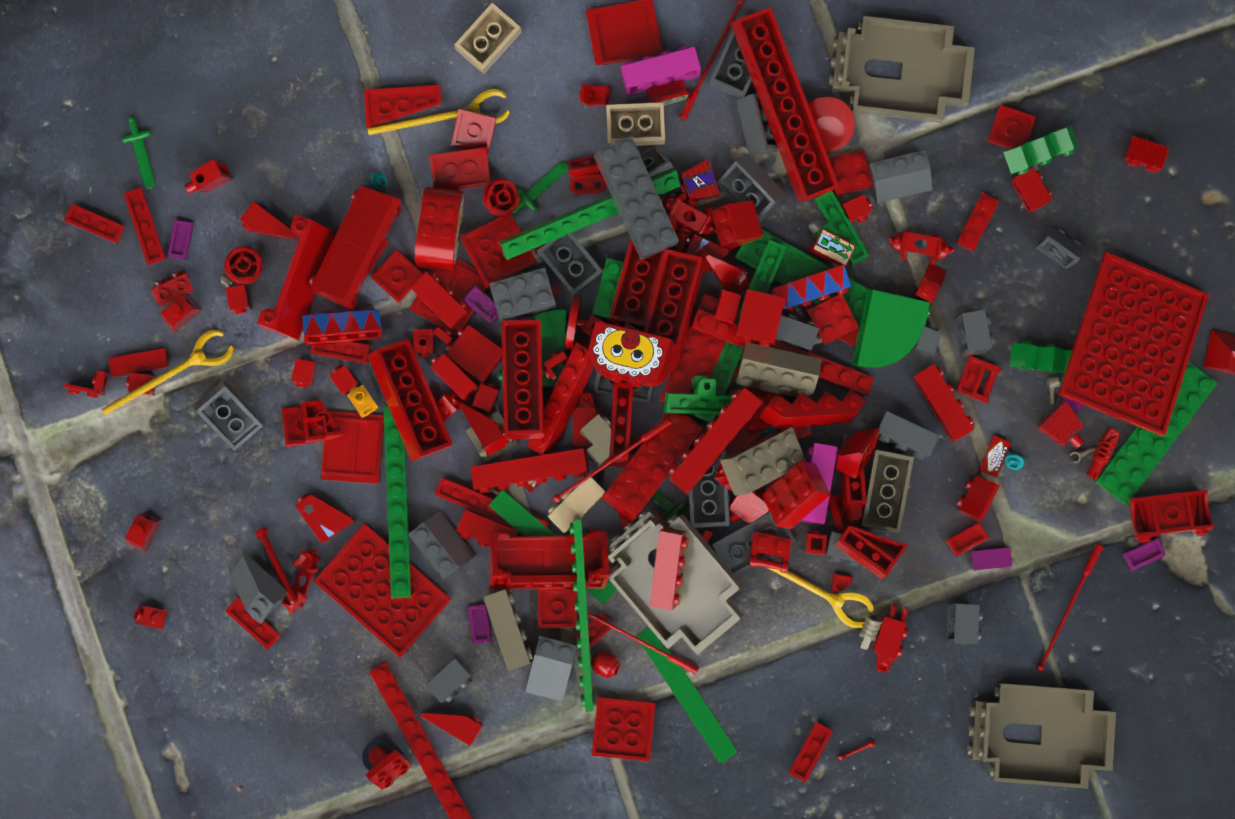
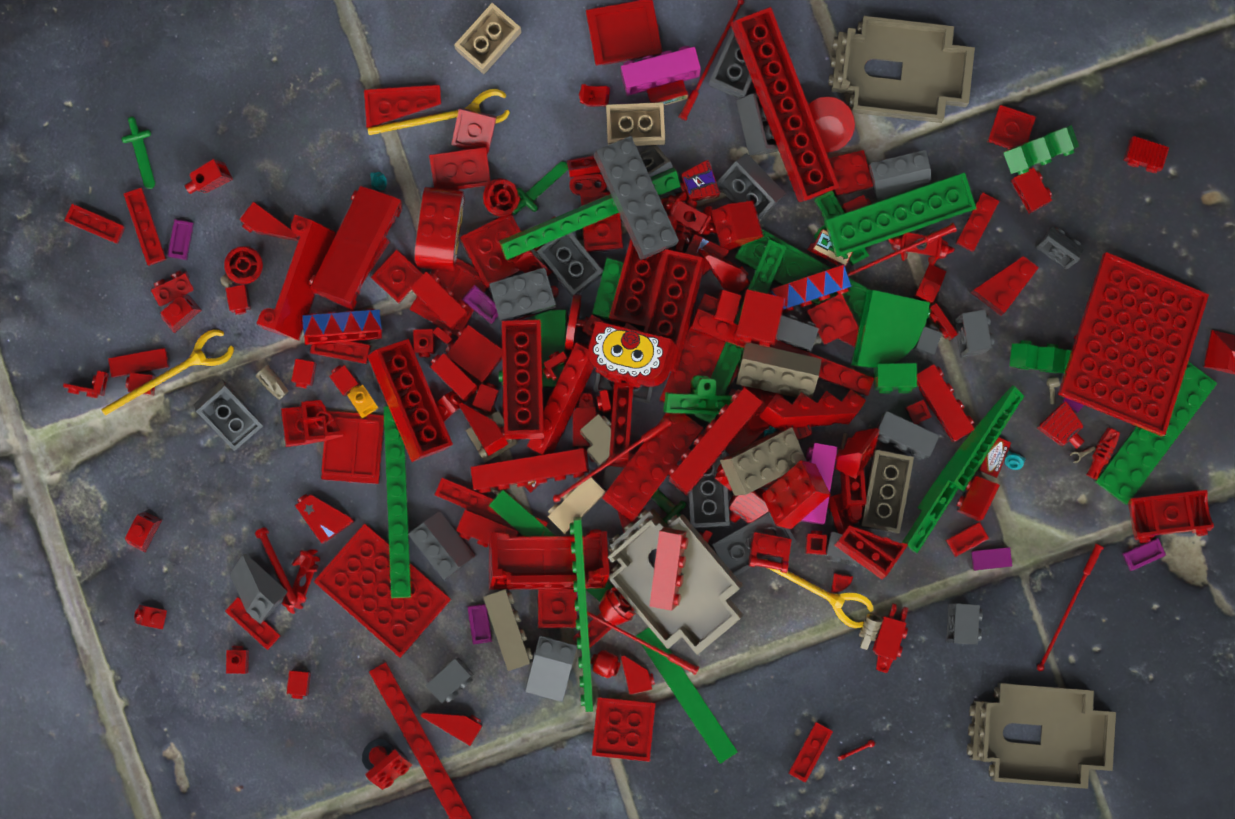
(237, 660): none -> red brick
(272, 382): none -> dark tan hinge
(298, 684): none -> red brick
(528, 262): none -> red plate
(602, 234): none -> red plate
(603, 402): none -> red plate
(615, 607): none -> red cone
(636, 676): none -> red slope
(895, 377): none -> green brick
(900, 214): none -> green plate
(918, 412): none -> red plate
(928, 238): none -> red piece
(946, 328): none -> red plate
(962, 467): none -> green slope
(972, 377): red plate -> none
(1006, 285): none -> red wedge

